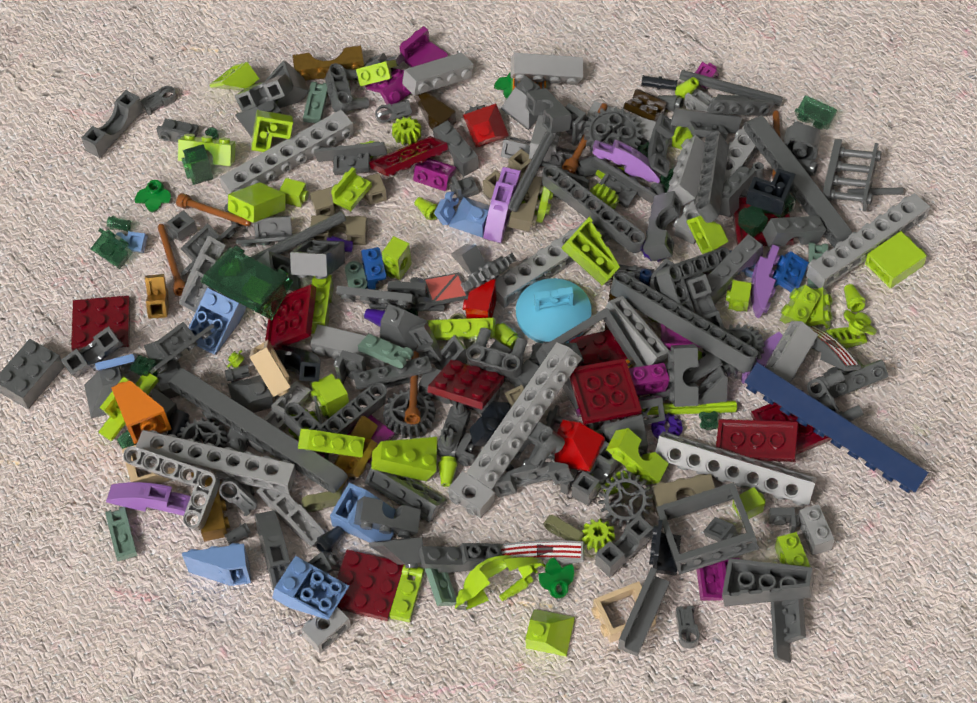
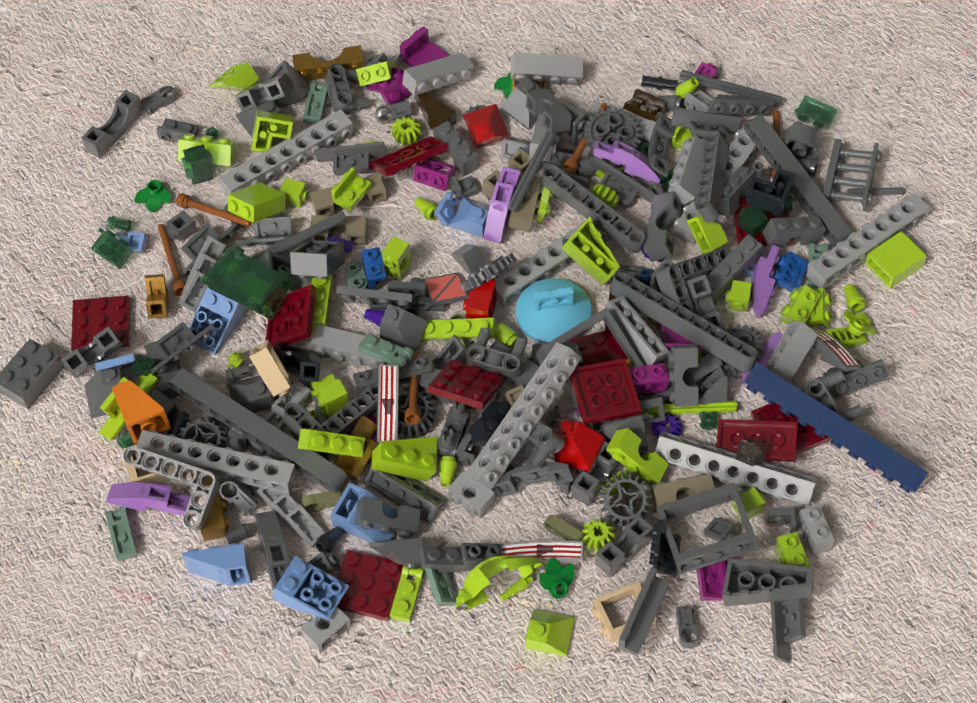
(348, 364): dark grey bracket -> none
(387, 403): none -> slope
(426, 341): dark grey slope -> none
(751, 451): none -> clear smoke brick

